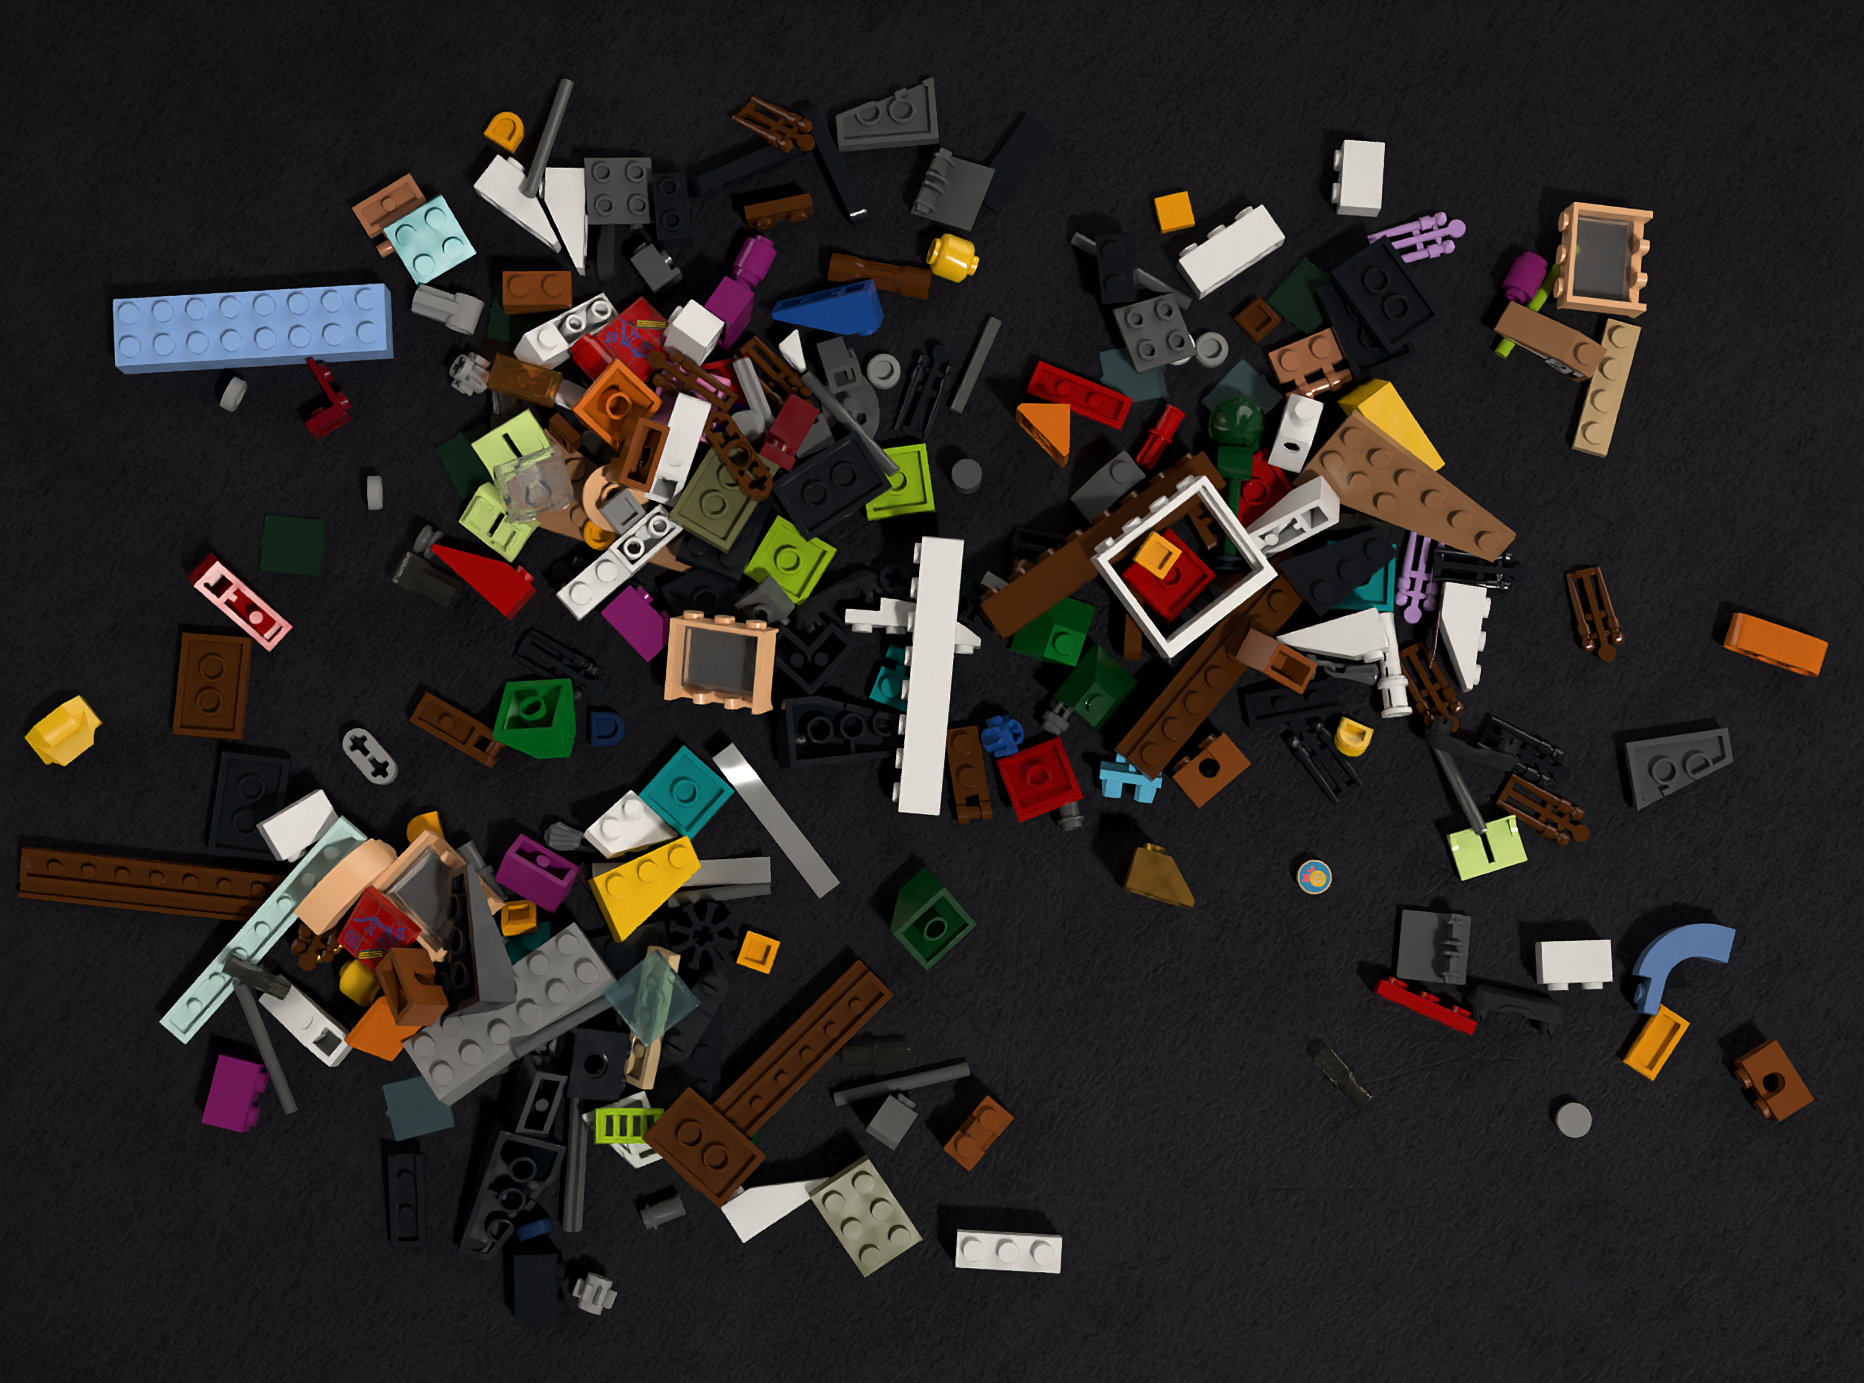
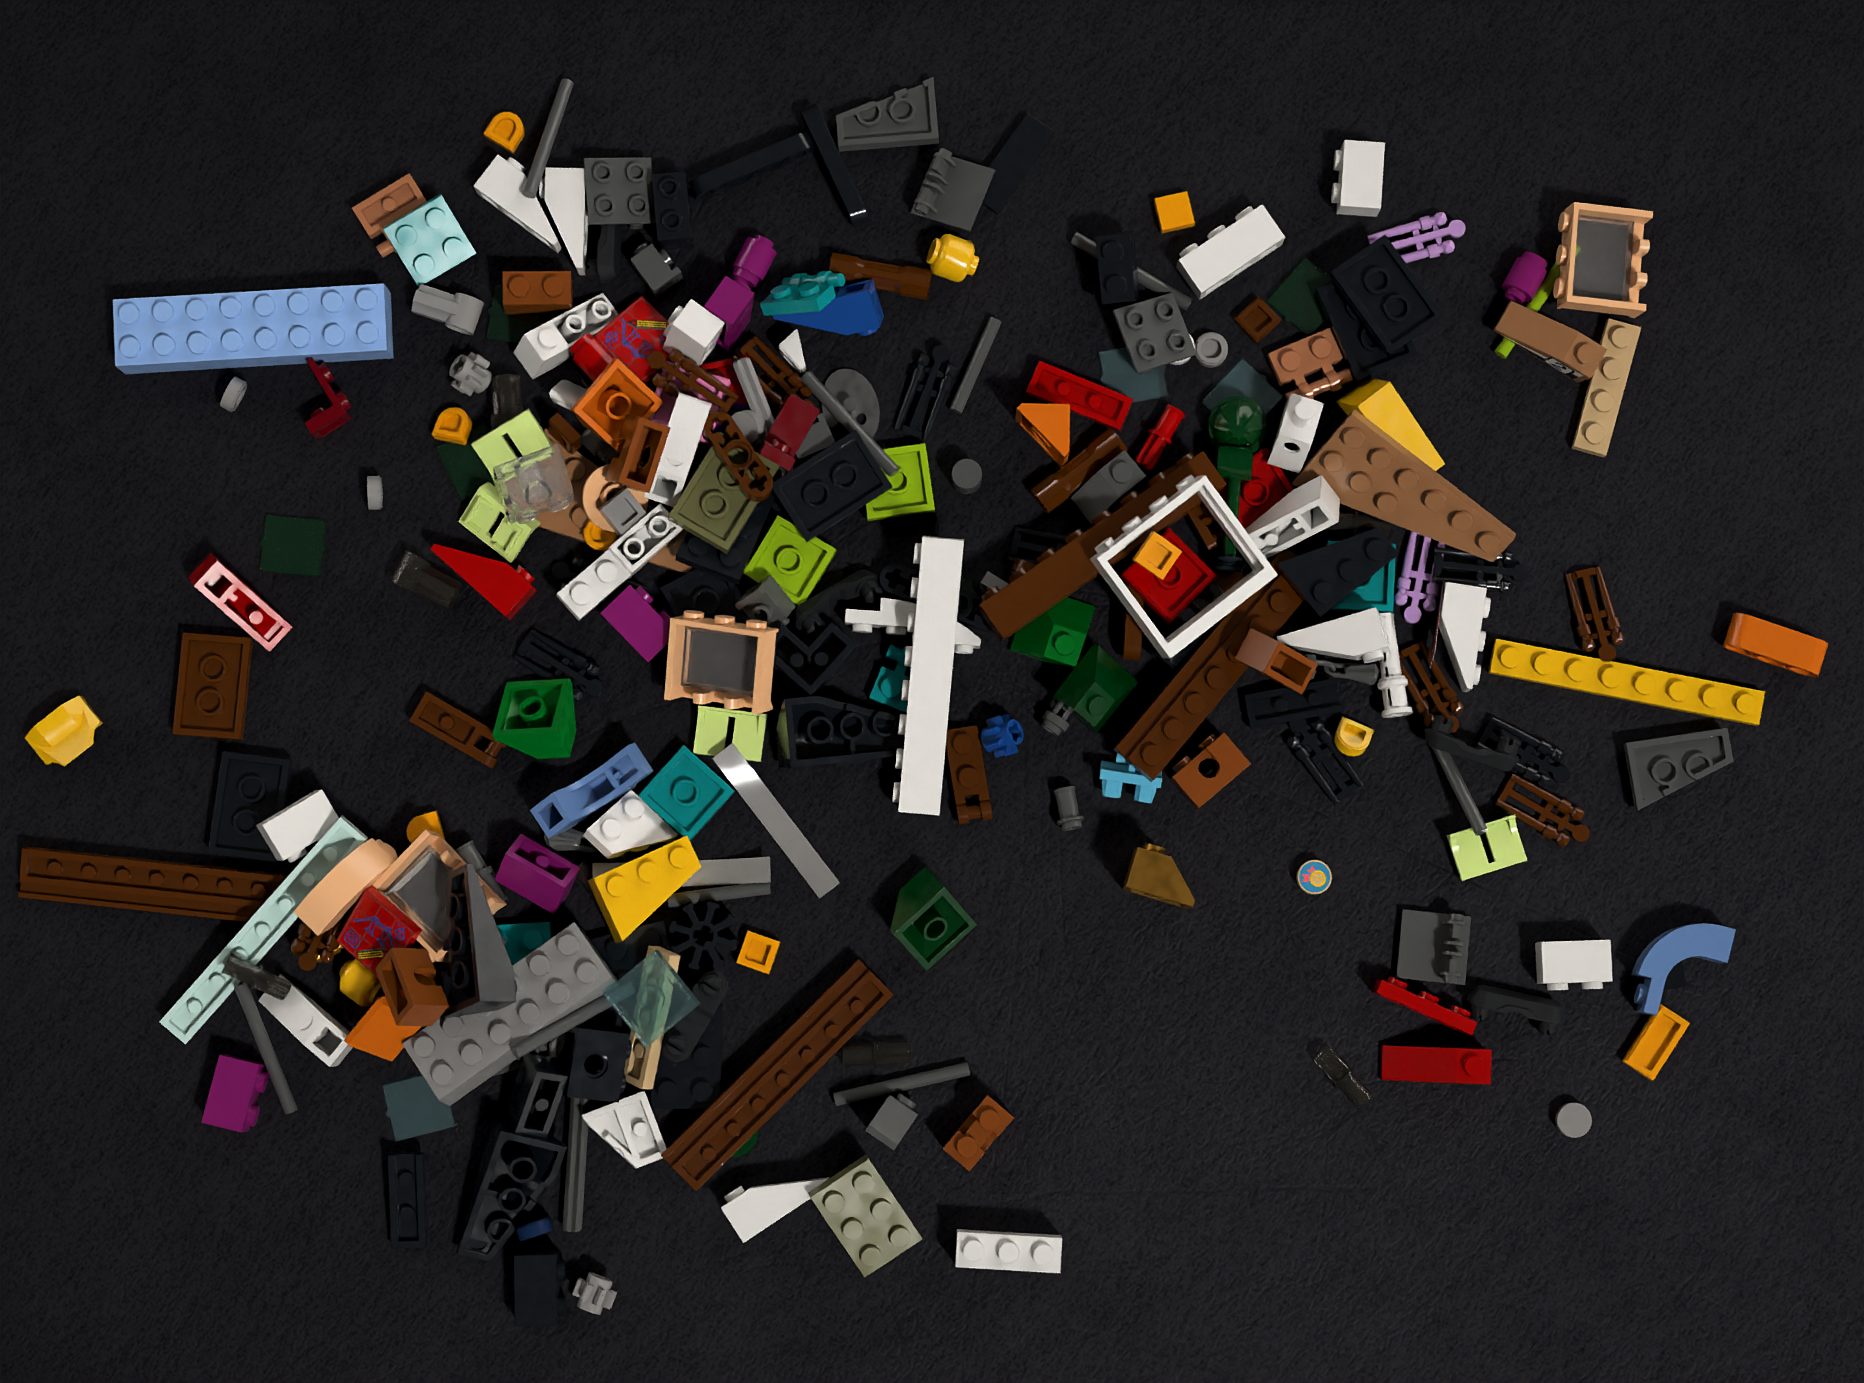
(364, 762): light grey beam -> none
(426, 540): dark grey bush -> none
(453, 426): none -> light orange tile
(519, 917): light orange tile -> none
(524, 380): clear orange plate -> none
(592, 793): none -> medium blue arch
(600, 1124): lime slope -> none
(606, 729): dark blue tile -> none
(662, 1212): dark grey pin -> none
(704, 1147): reddish brown plate -> none
(713, 727): none -> yellowish green piece
(777, 129): reddish brown piece -> none
(792, 208): reddish brown plate -> none
(802, 293): none -> teal plate
(839, 365): dark grey brick -> none
(883, 371): light grey tile -> none
(1039, 779): red tile -> none
(1061, 484): none -> reddish brown axle
(1436, 1064): none -> red slope
(1626, 682): none -> yellow plate
(1790, 1090): dark orange brick -> none

